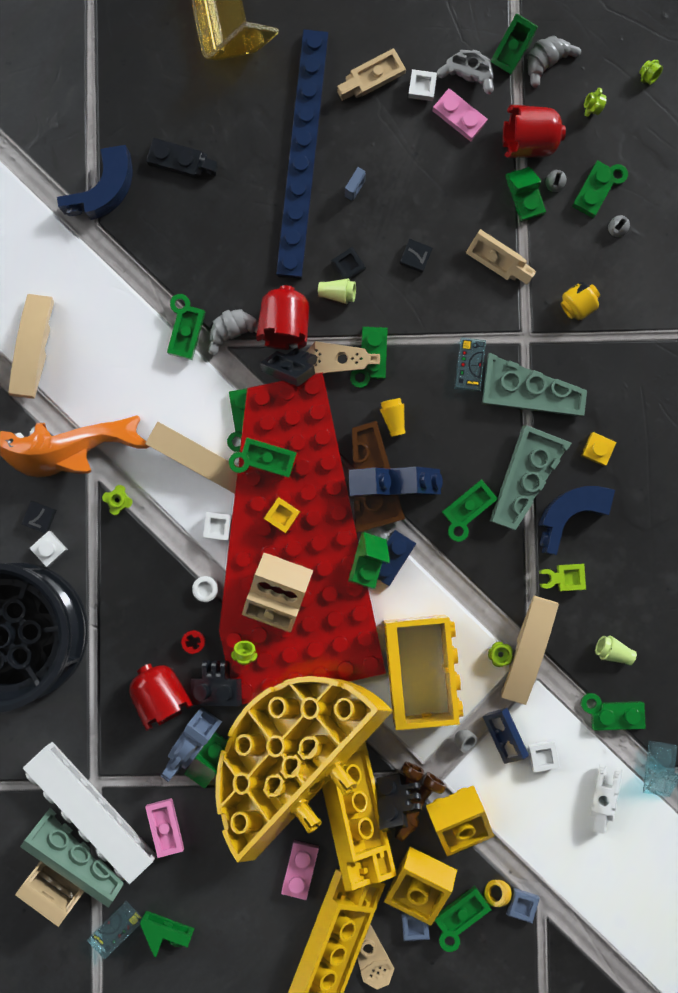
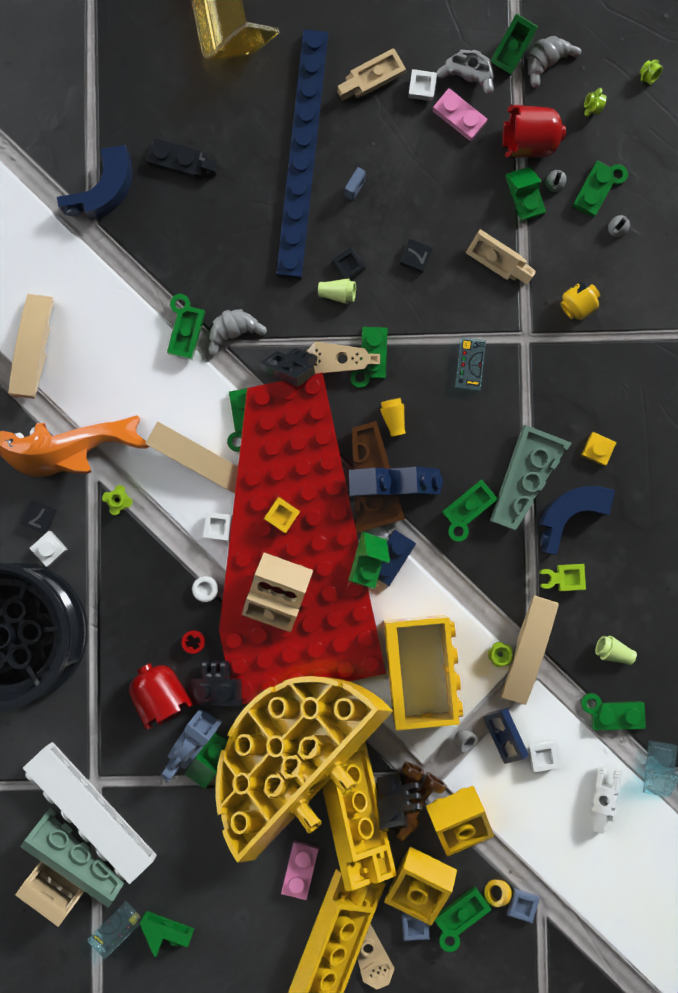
(164, 828): bright pink plate -> none
(244, 652): lime plate -> none
(264, 457): green hinge -> none
(283, 318): red cylinder -> none
(521, 388): sand green wing -> none

